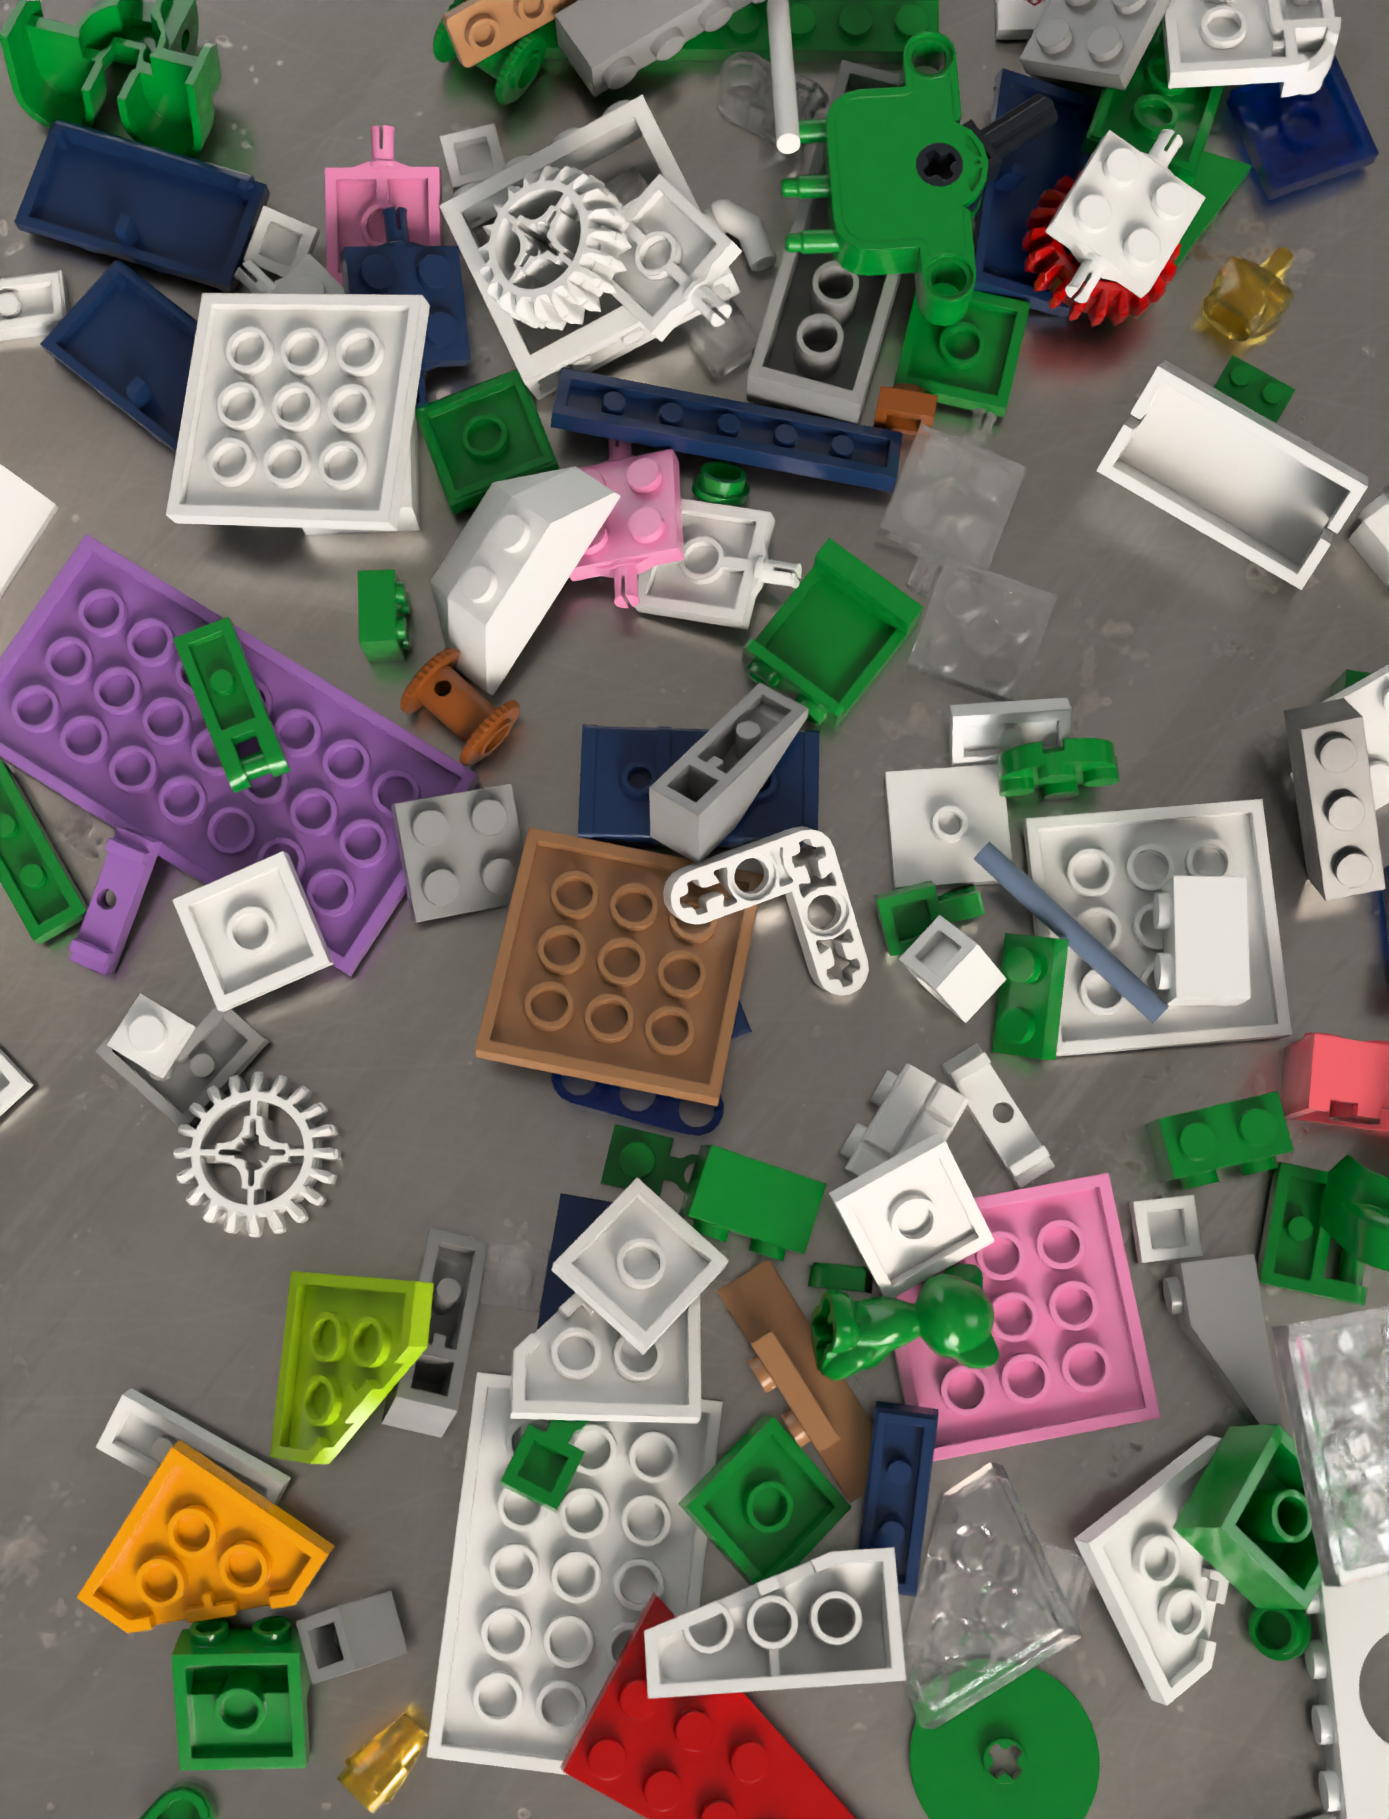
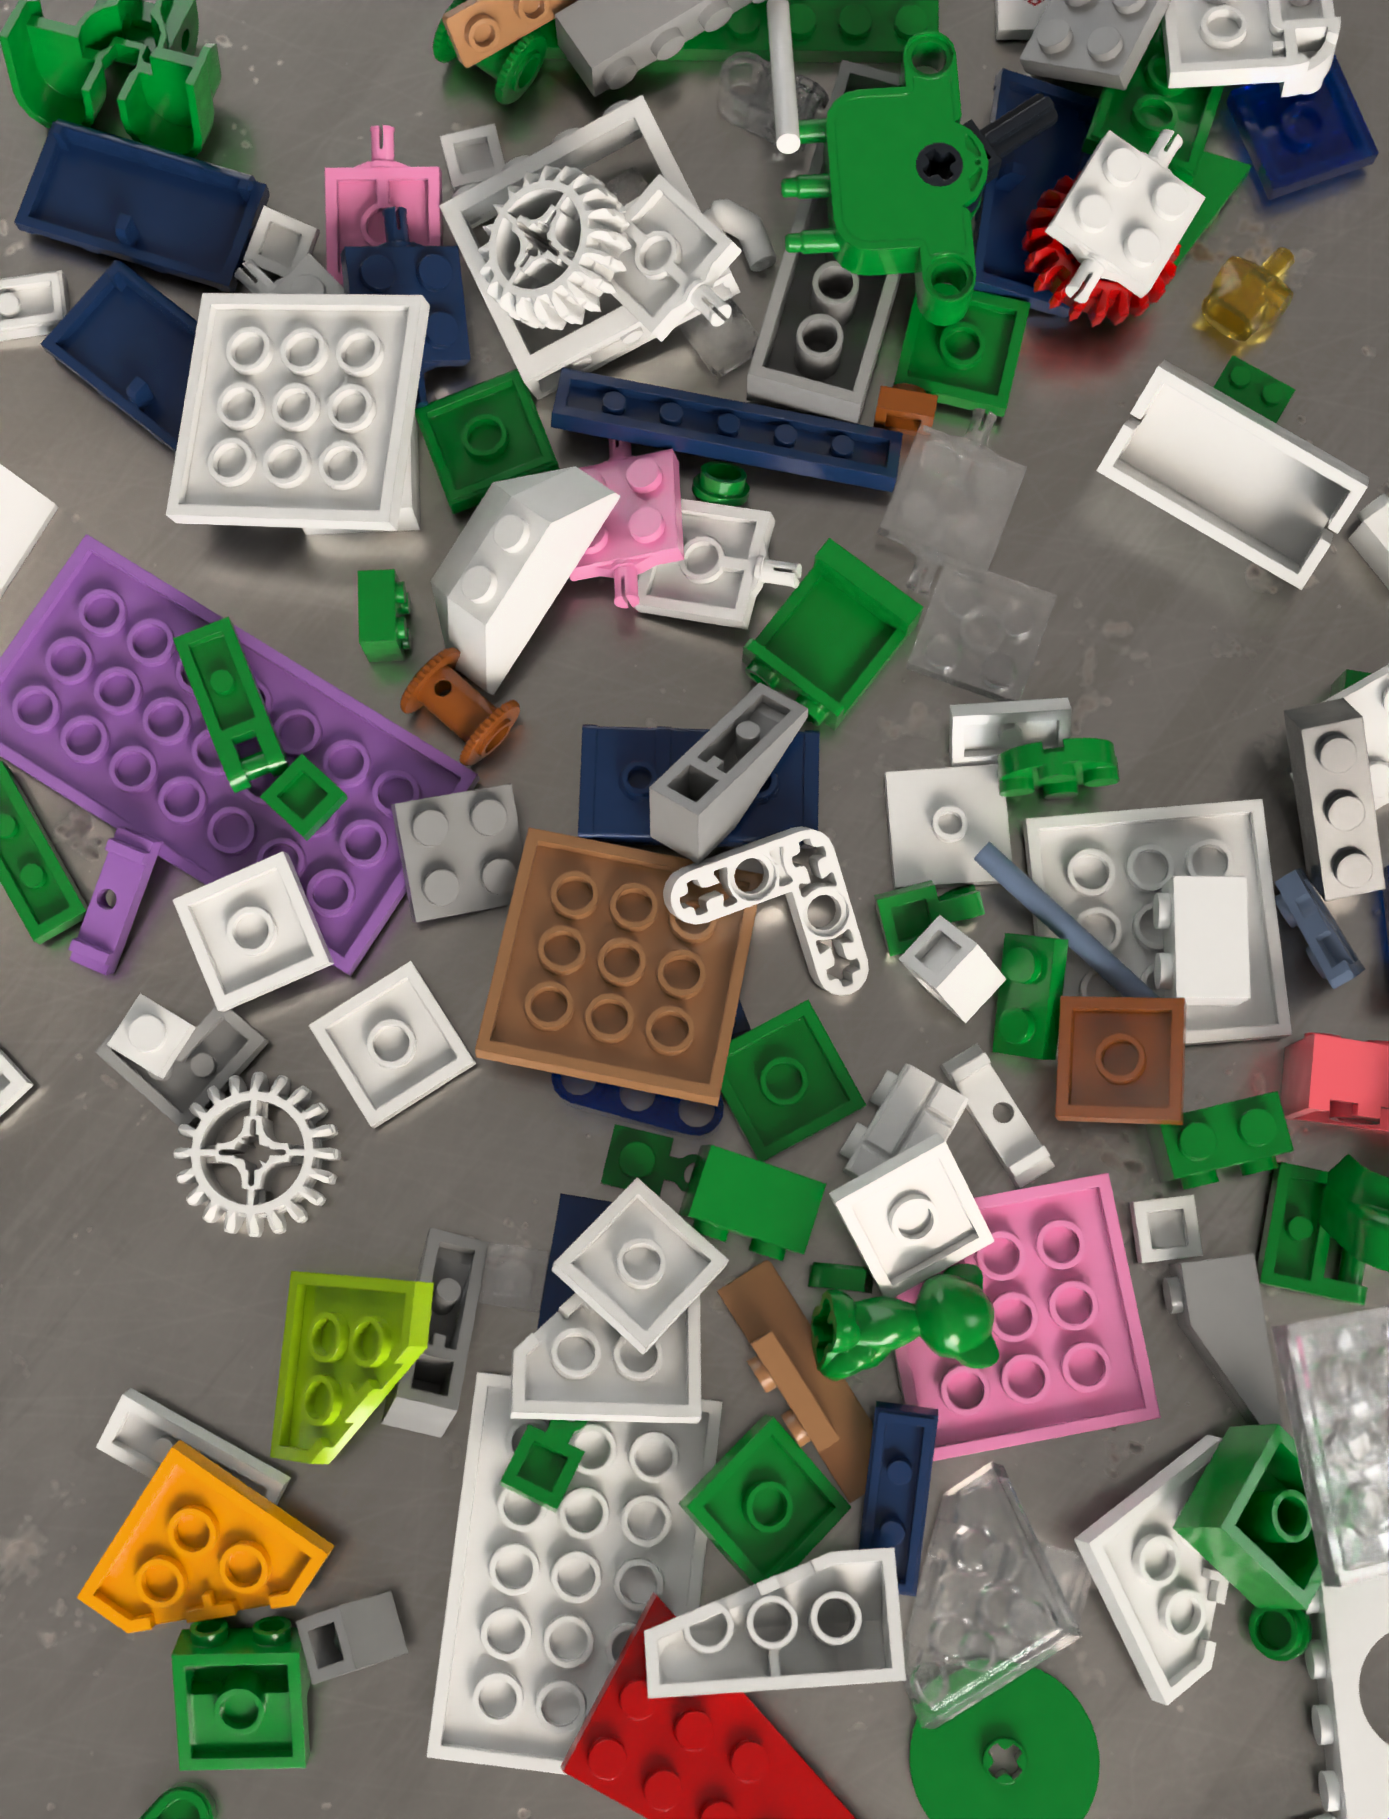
(304, 797): none -> green plate
(383, 1763): clear yellow cone -> none
(392, 1044): none -> white plate
(787, 1082): none -> green plate
(1121, 1060): none -> dark orange plate
(1327, 944): none -> sand blue wing

